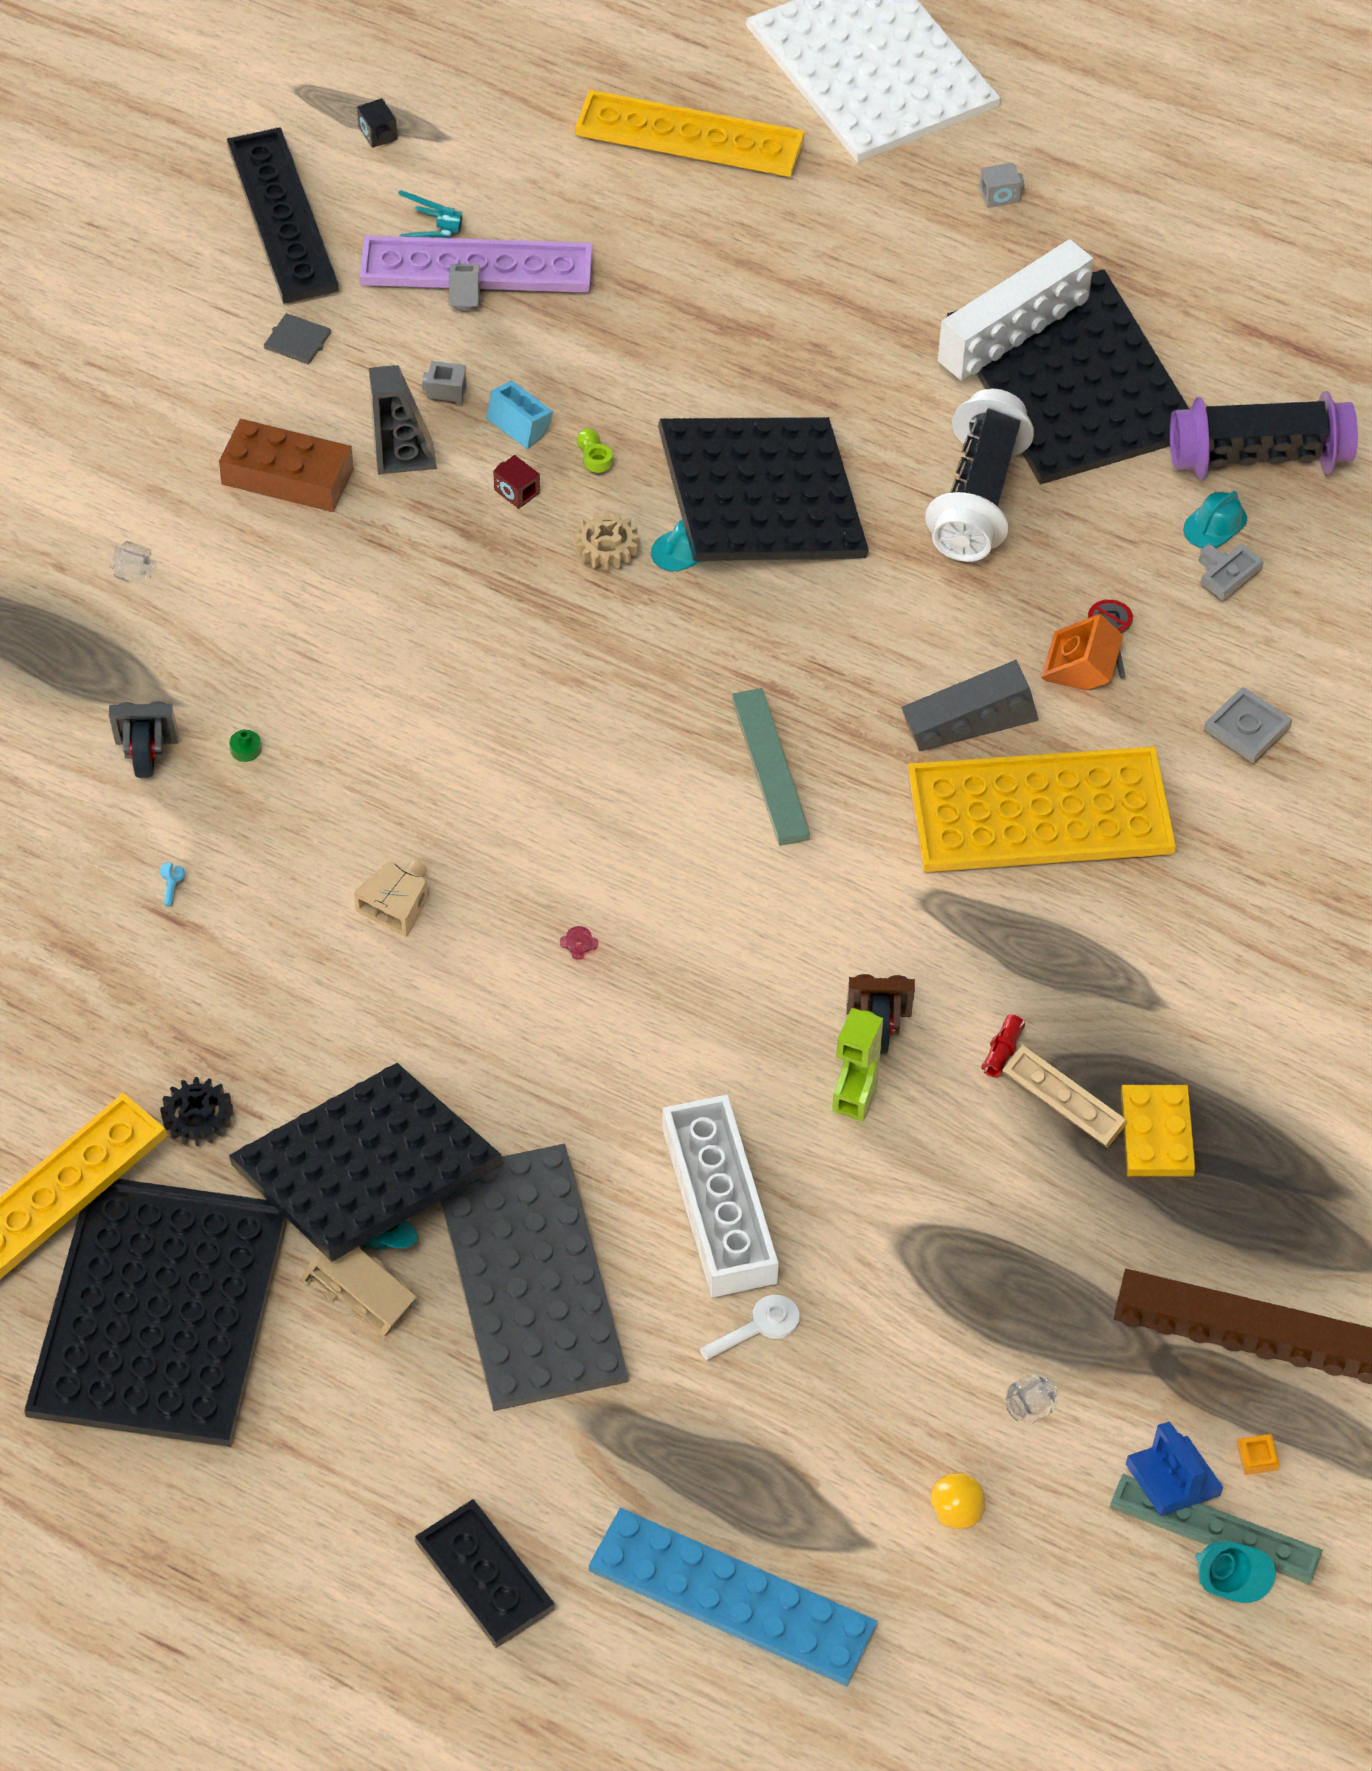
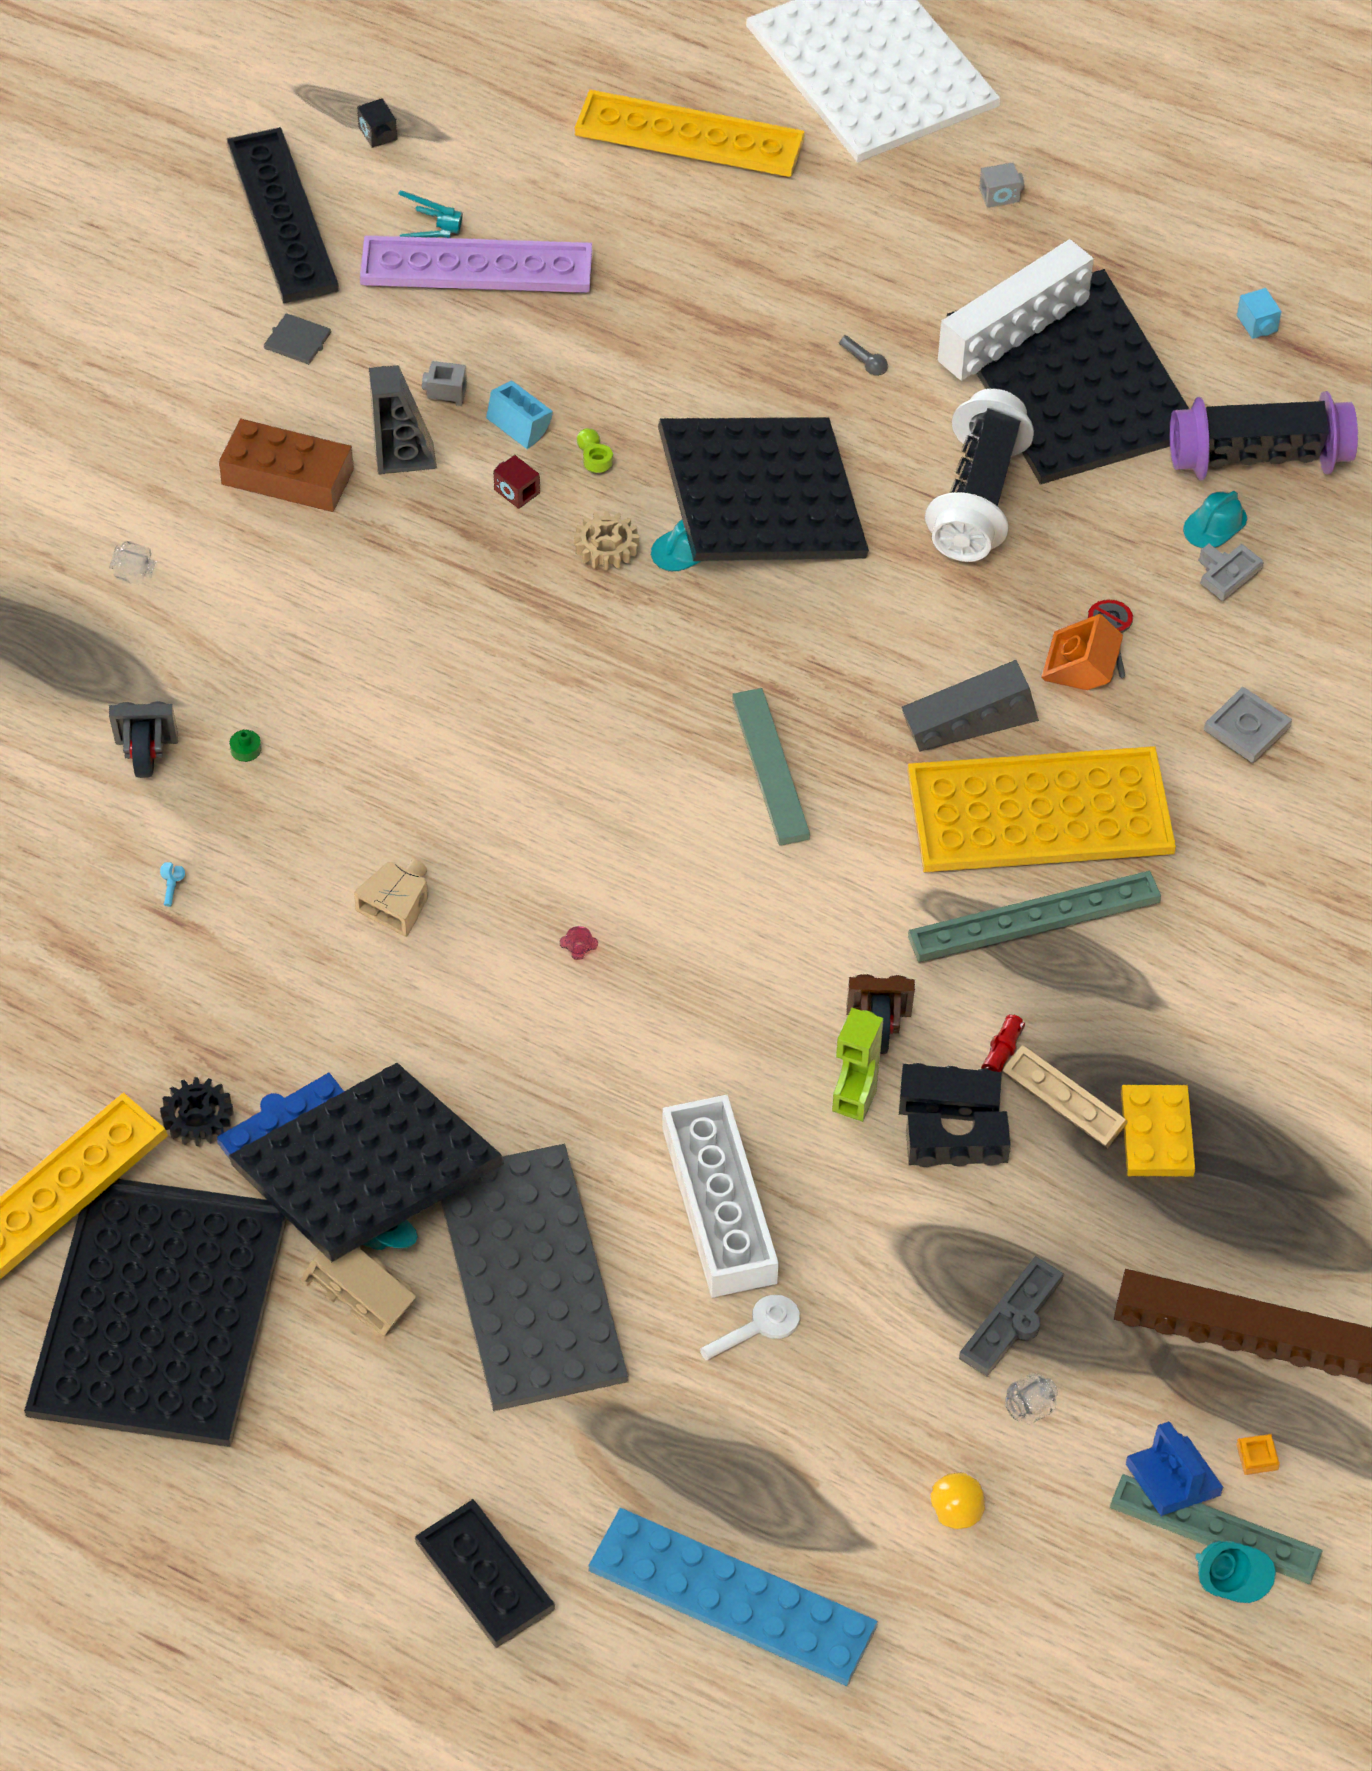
(279, 1111): none -> blue hinge
(464, 286): light grey brick -> none
(874, 363): none -> dark grey bar
(933, 1145): none -> black arch
(948, 1091): none -> black brick
(1012, 1317): none -> dark grey hinge
(1034, 916): none -> sand green plate
(1259, 313): none -> medium azure brick

